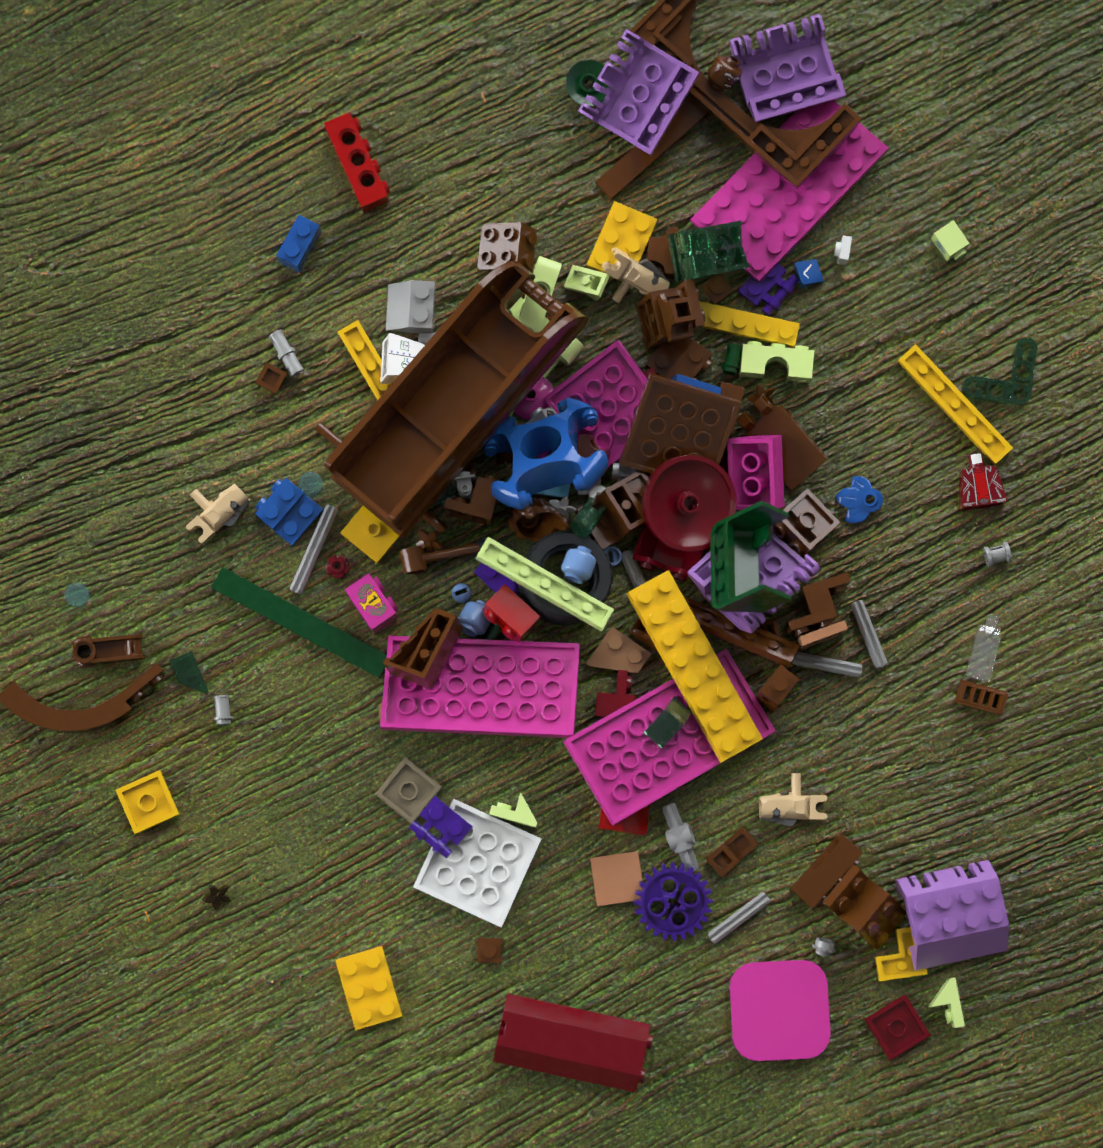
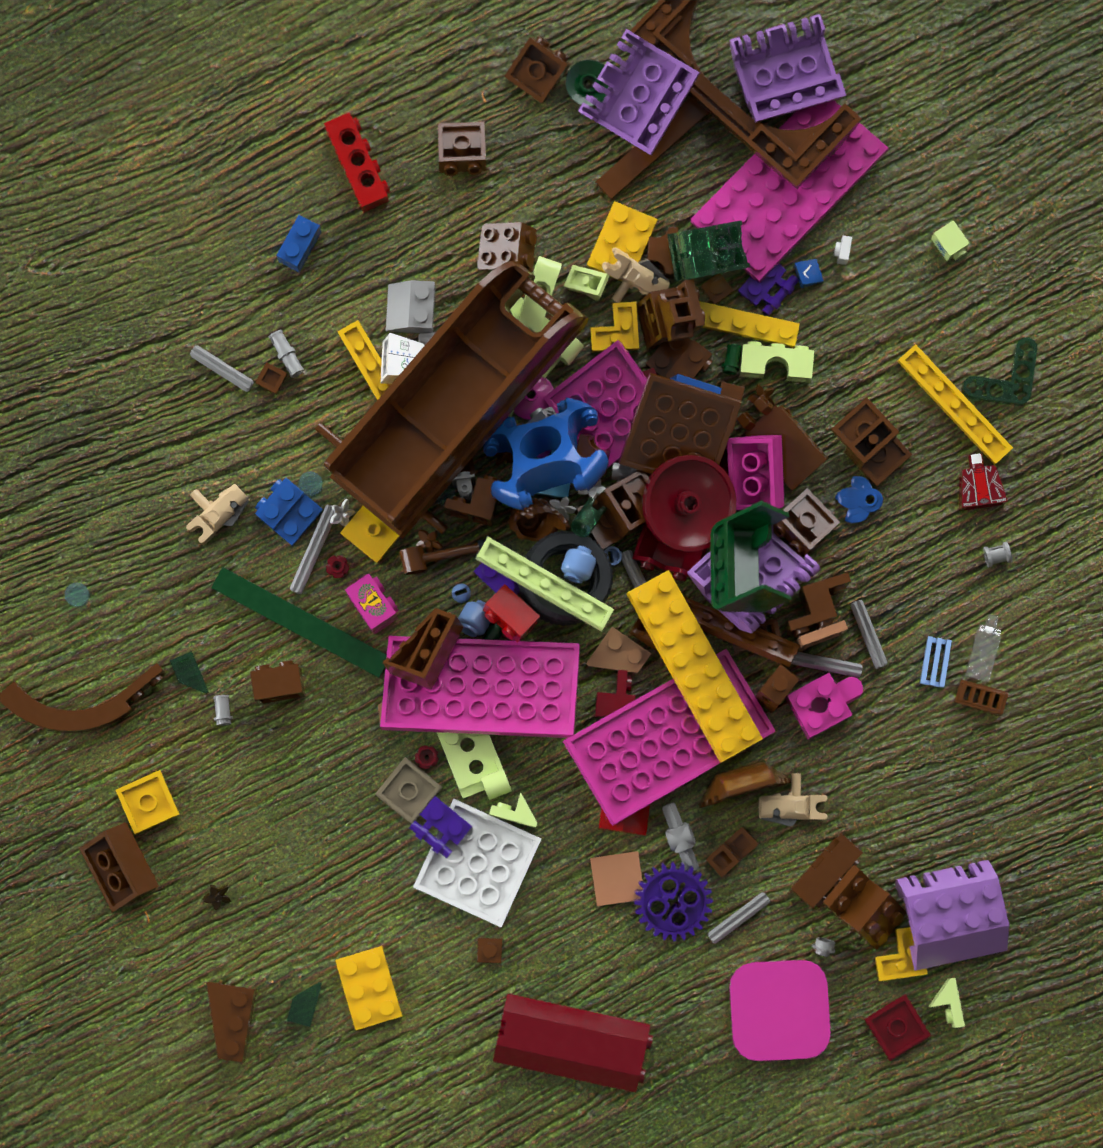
(108, 650): reddish brown piece -> none
(119, 867): none -> reddish brown slope
(221, 368): none -> light grey axle
(231, 1019): none -> reddish brown wedge
(277, 682): none -> reddish brown brick
(304, 1006): none -> clear green tile
(342, 513): none -> white plant
(420, 757): none -> dark red plate
(461, 148): none -> reddish brown plate
(492, 777): none -> yellowish green hinge
(538, 68): none -> reddish brown plate
(624, 329): none -> yellow plate
(668, 722): clear green slope -> none
(724, 73): reddish brown head -> none
(742, 781): none -> reddish brown wedge
(823, 703): none -> dark pink brick
(871, 442): none -> reddish brown bracket
(932, 682): none -> light blue tile

